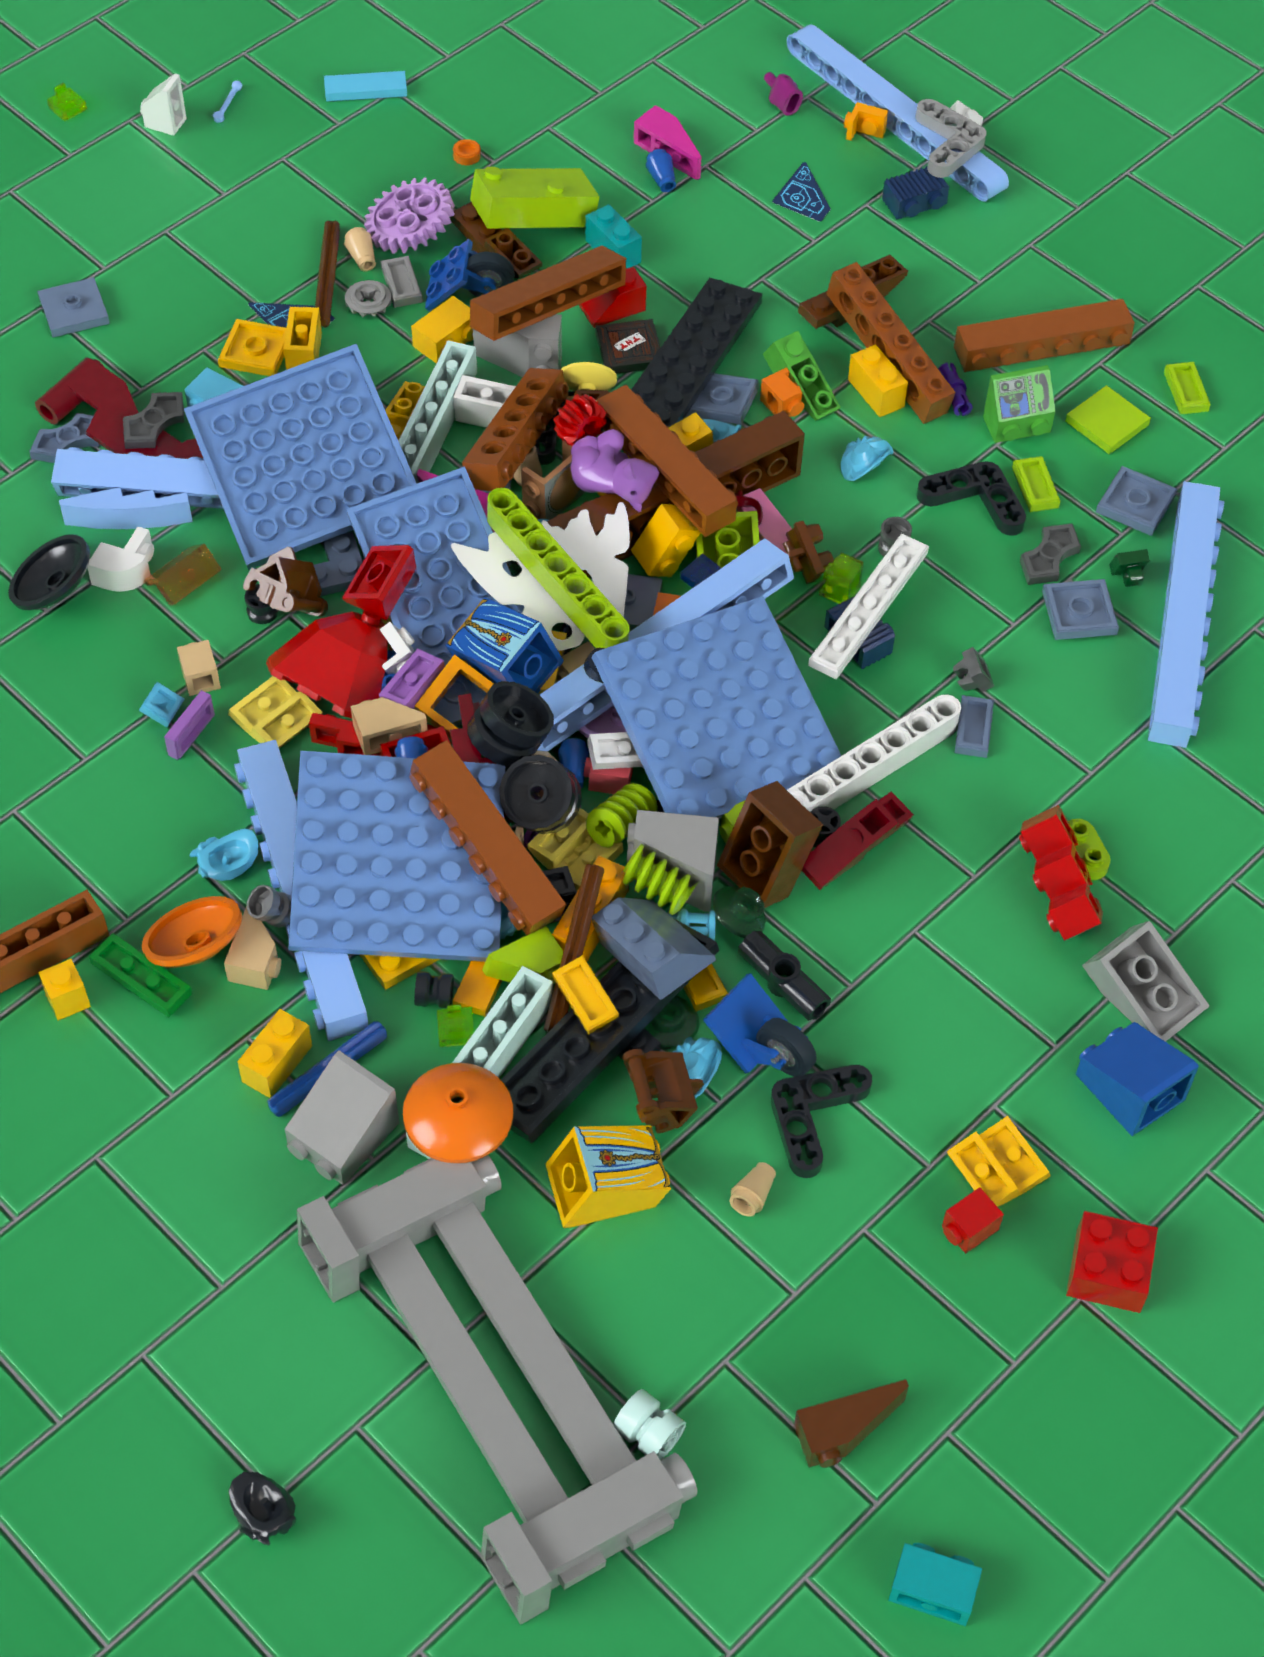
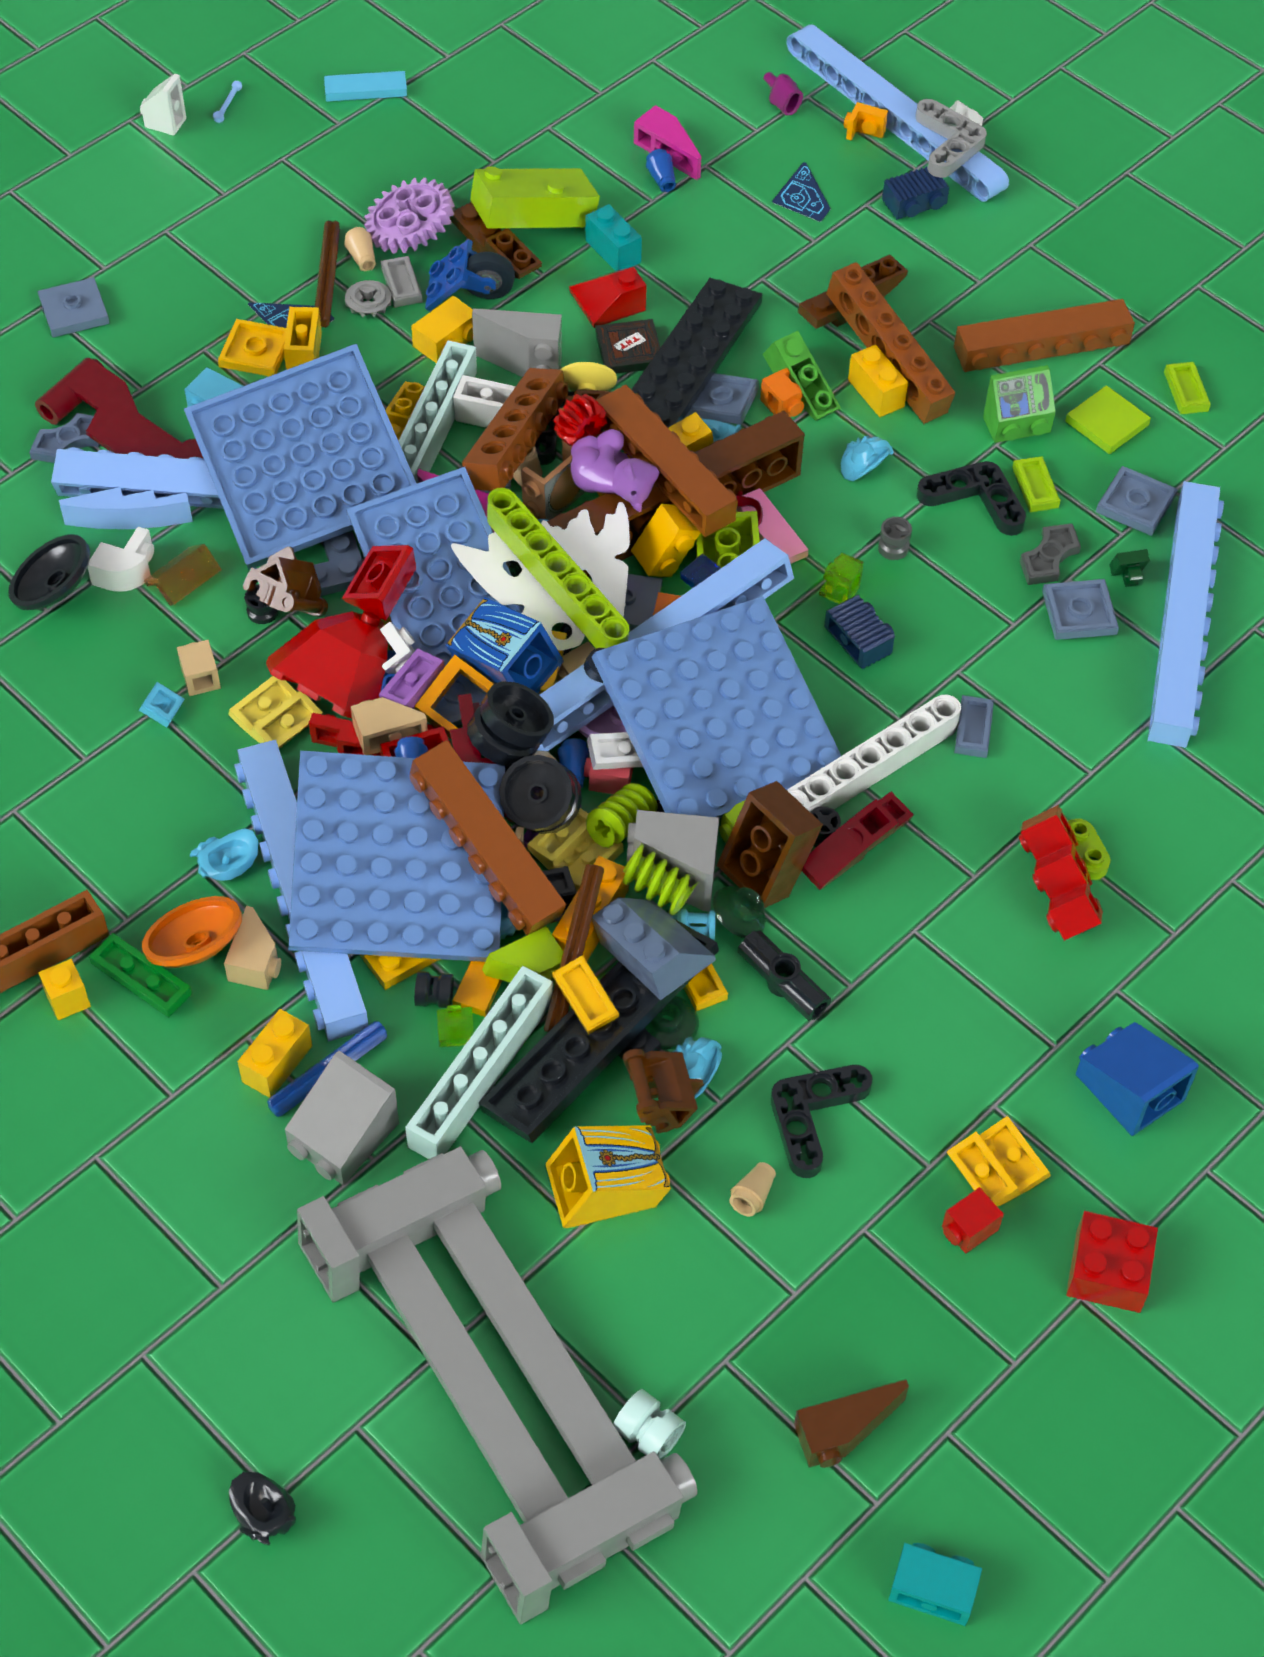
(66, 102): clear neon green tile -> none
(145, 427): dark grey tile -> none
(189, 725): medium lavender tile -> none
(269, 905): flat silver wheel -> none
(461, 1129): orange dish -> none
(466, 152): orange tile -> none
(547, 292): dark orange brick -> none
(758, 1031): blue plate -> none
(803, 553): reddish brown hips -> none
(868, 606): white tile -> none
(960, 399): dark purple pin -> none
(976, 670): flat silver tile -> none
(1146, 981): light grey slope -> none

